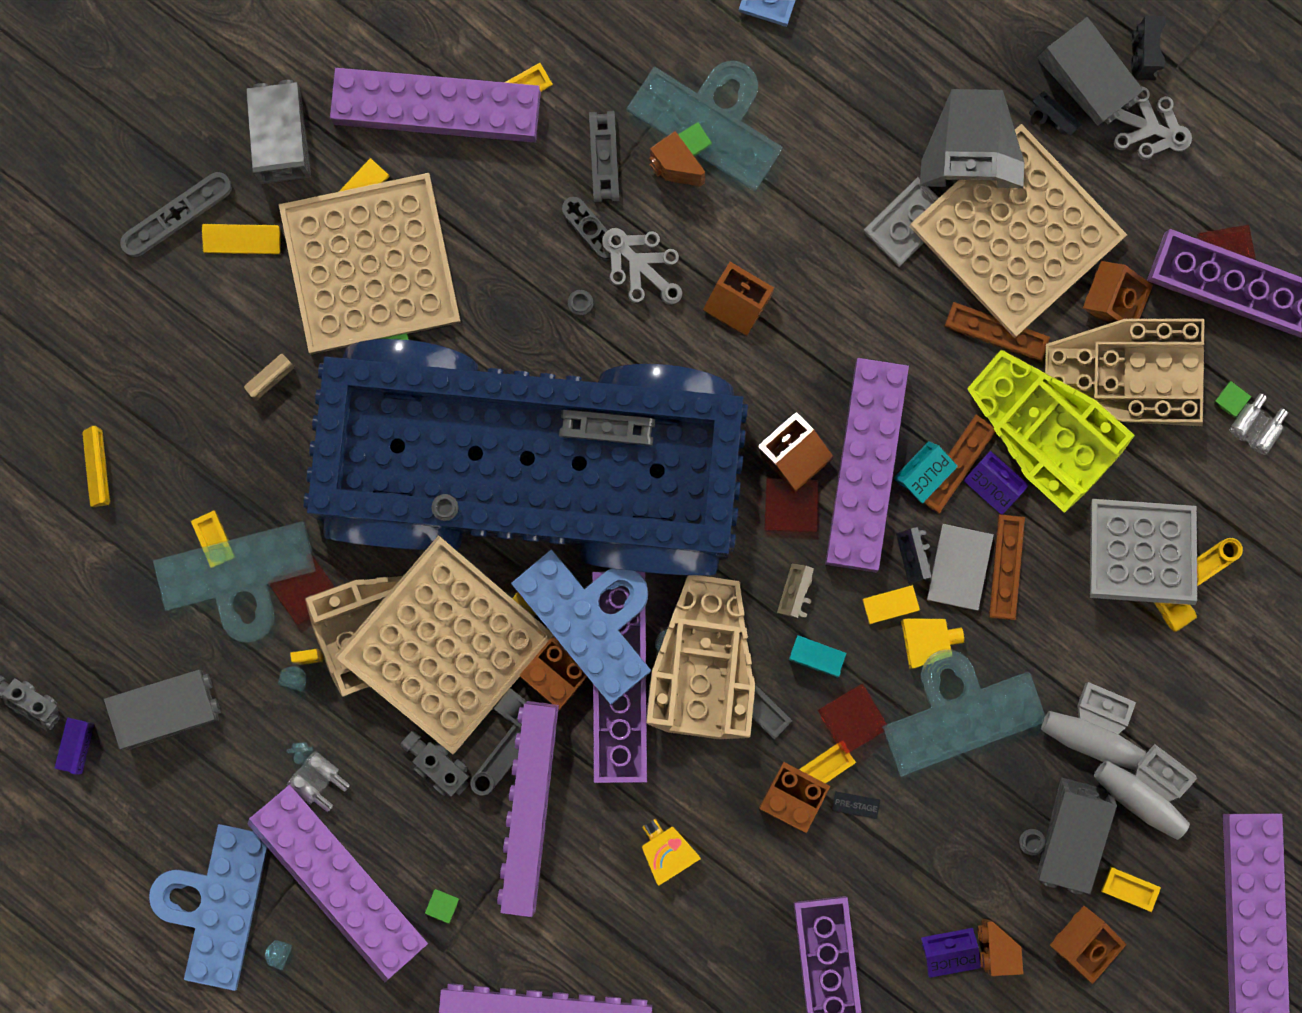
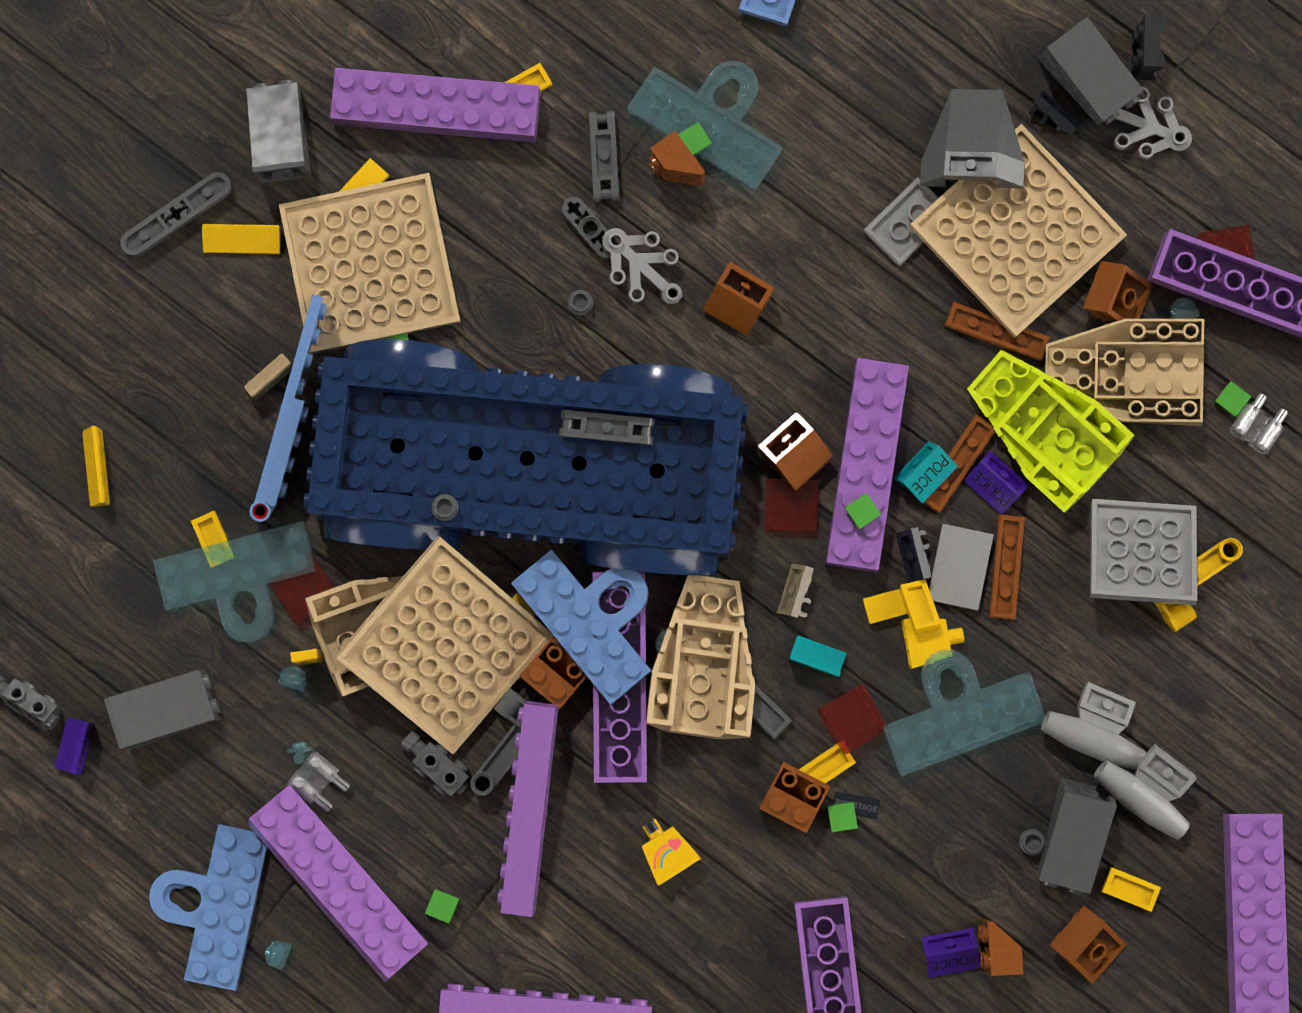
(289, 419): none -> medium blue hinge
(842, 816): none -> bright green tile
(862, 511): none -> bright green tile
(920, 606): none -> yellow tile
(1184, 309): none -> clear light blue plate

